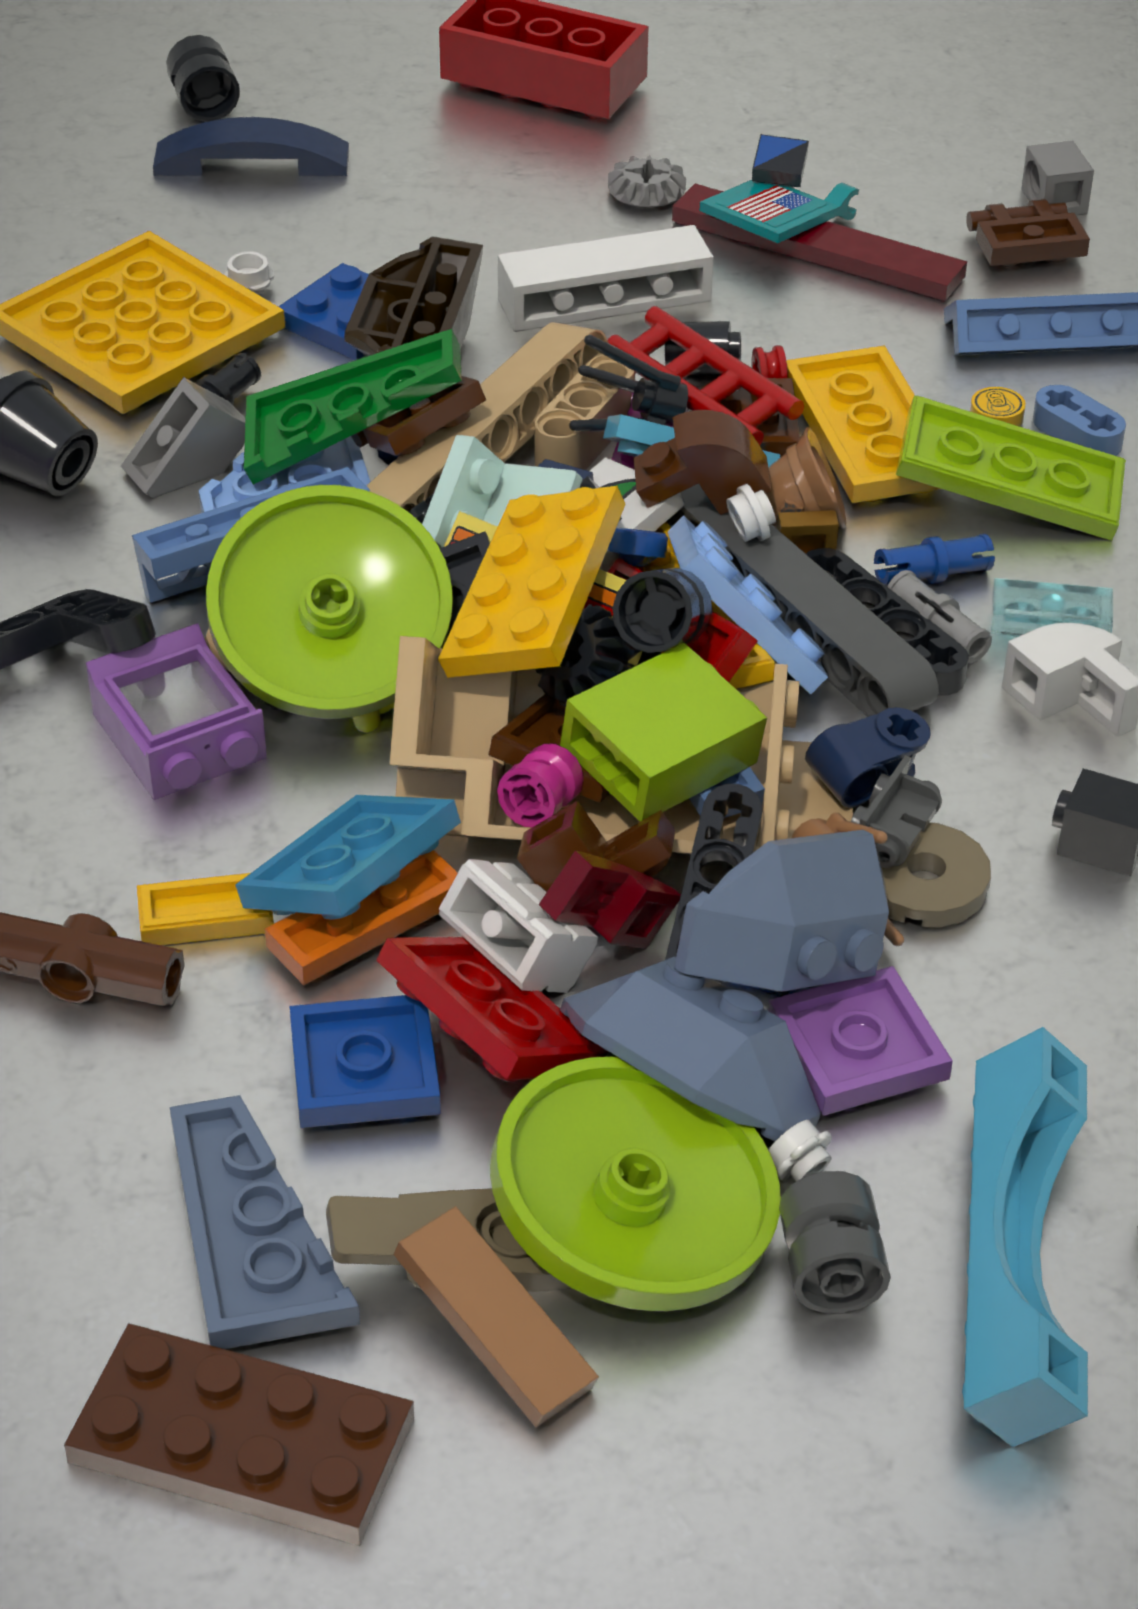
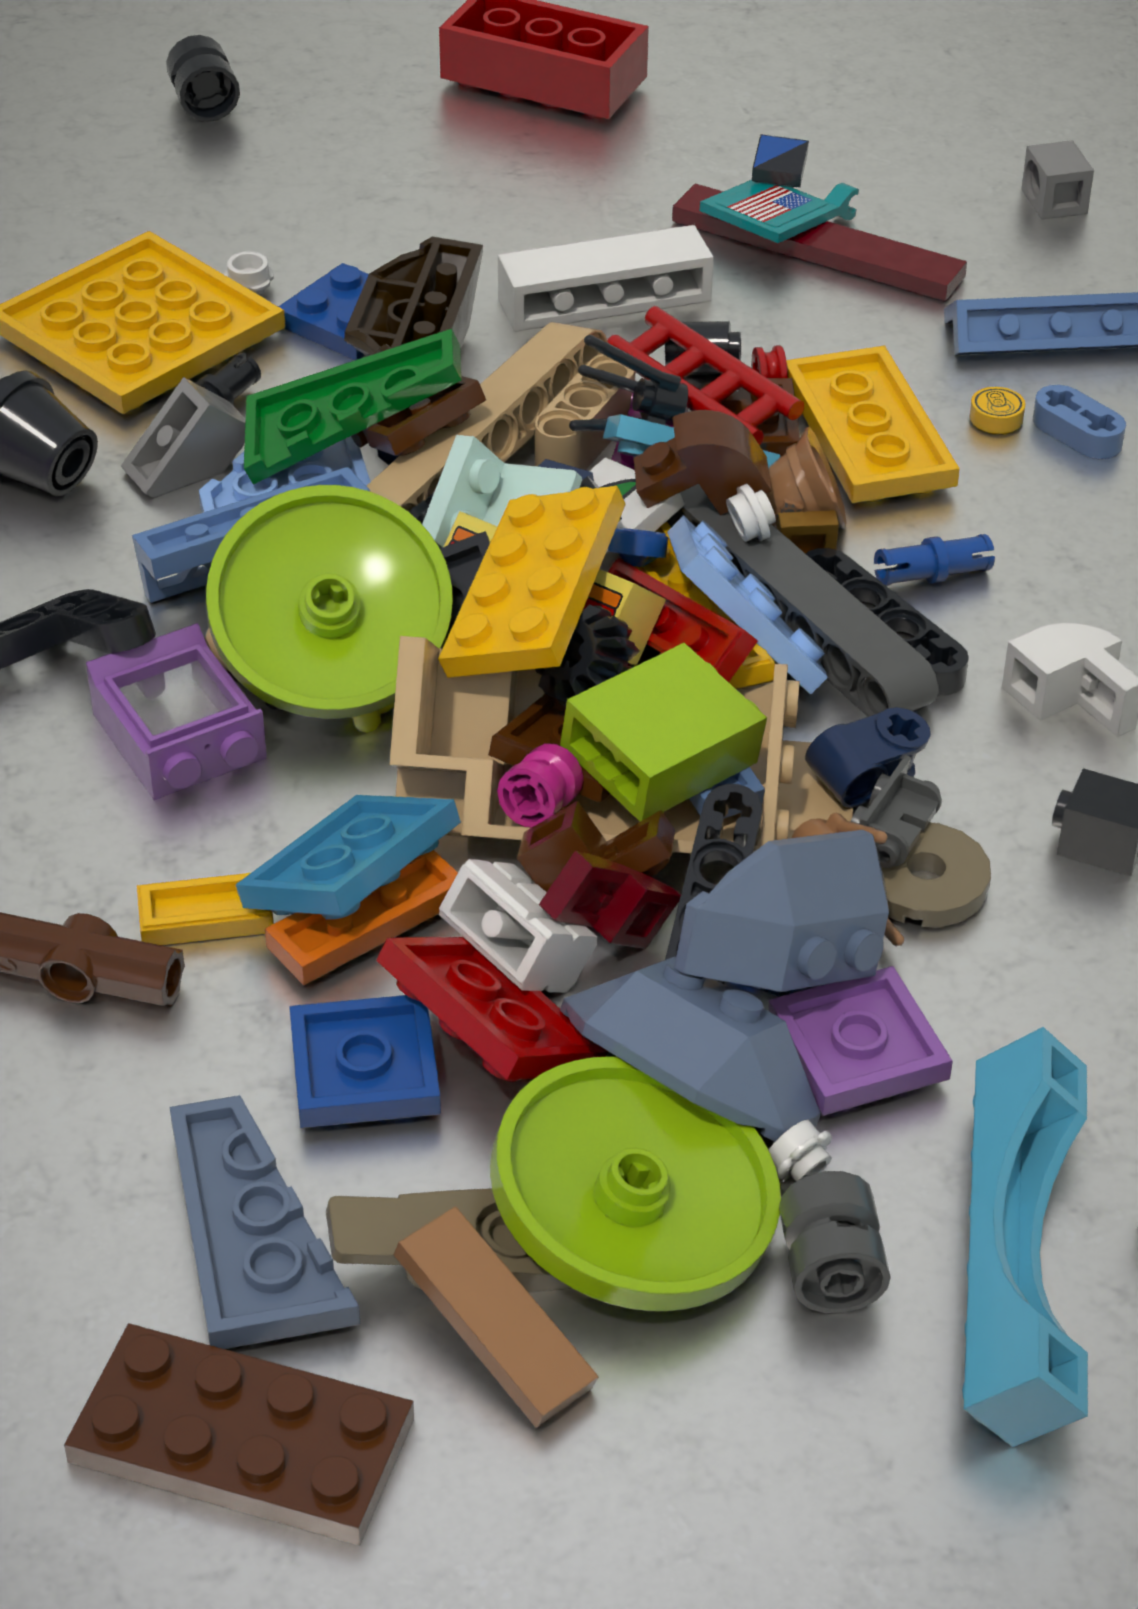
(251, 138): dark blue slope -> none
(662, 609): black wheel -> none
(663, 186): light grey gear -> none
(943, 612): light grey pin -> none
(1012, 467): lime tile -> none
(1028, 233): reddish brown plate -> none
(1030, 605): clear light blue plate -> none

